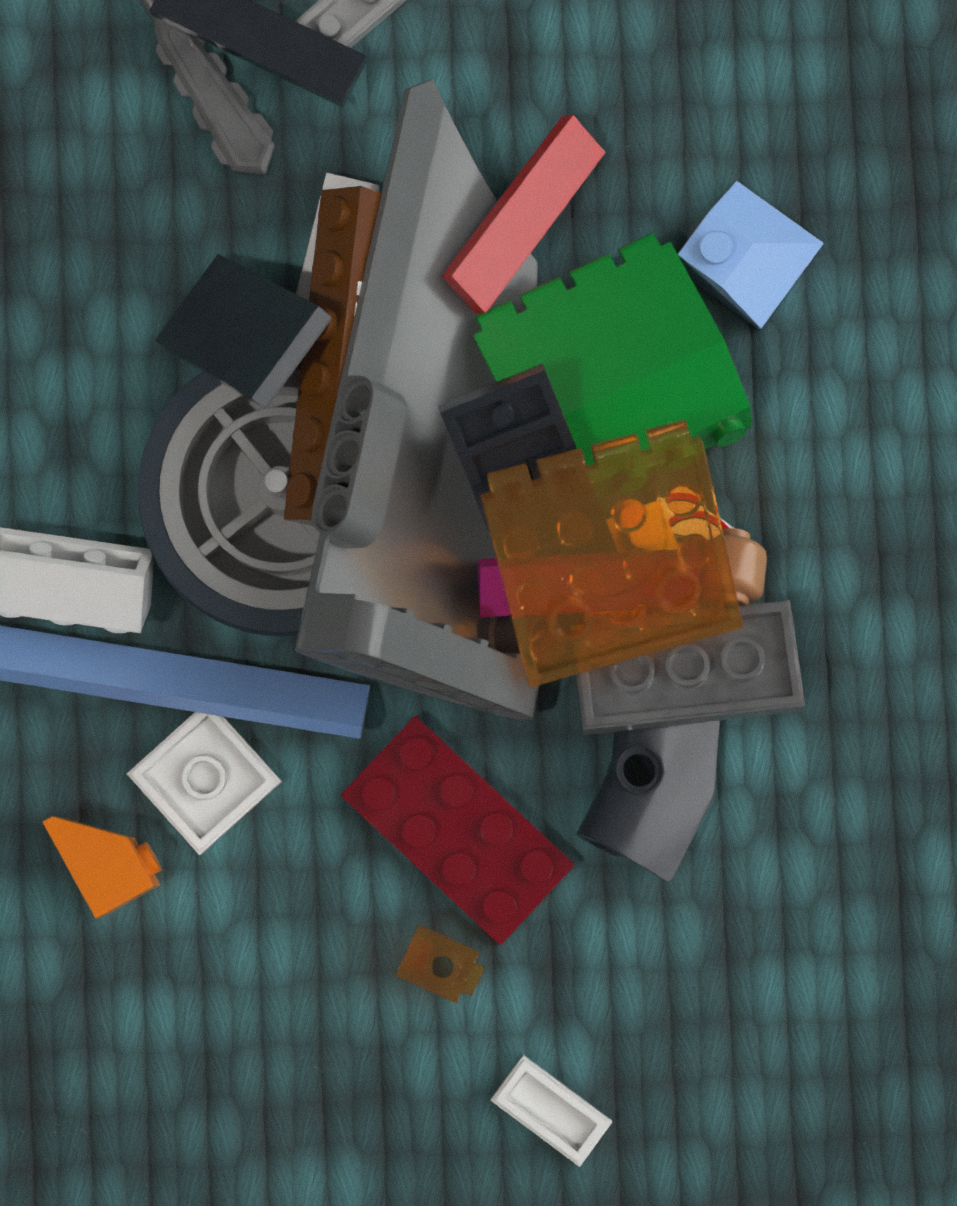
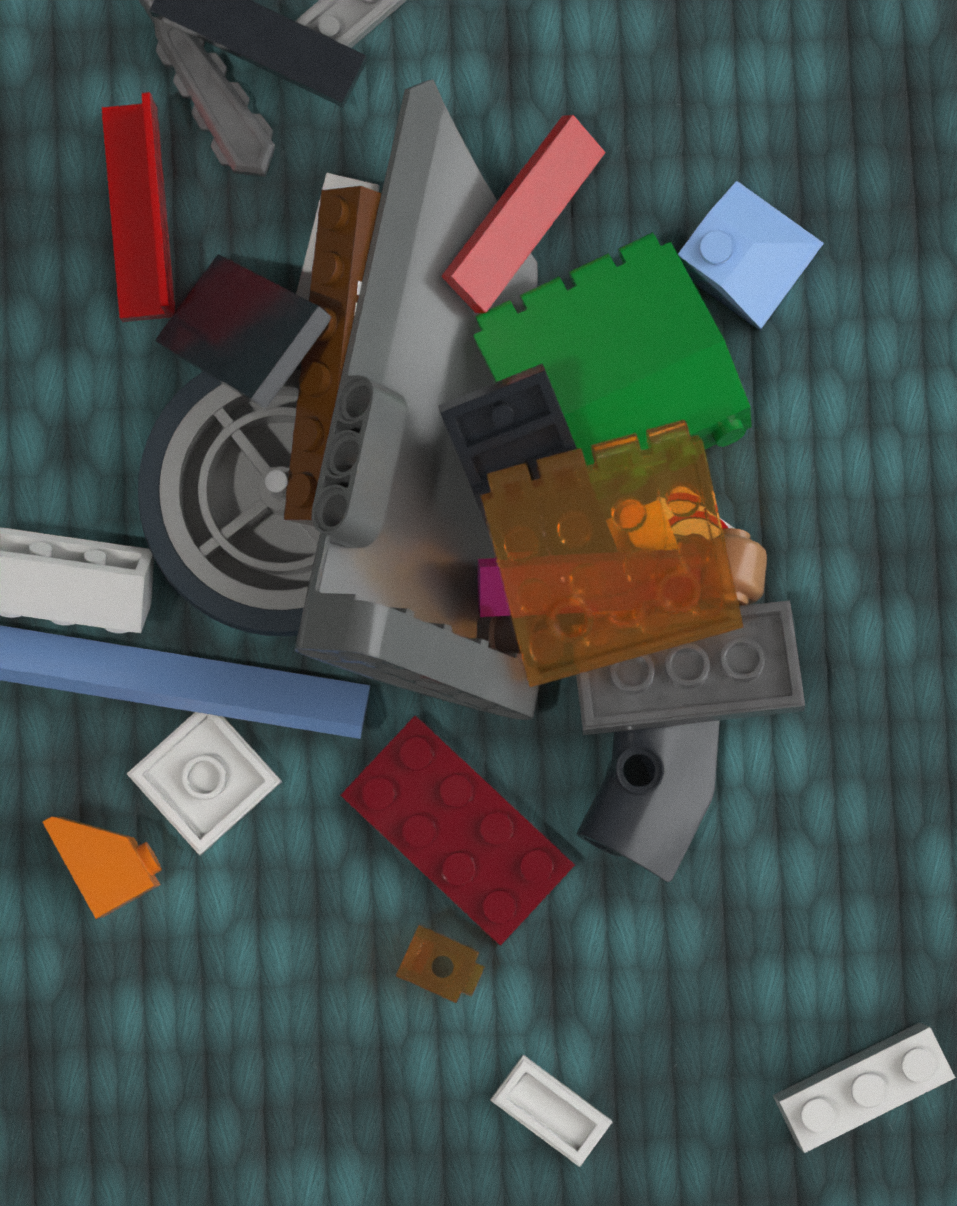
(138, 211): none -> red panel
(863, 1086): none -> white brick

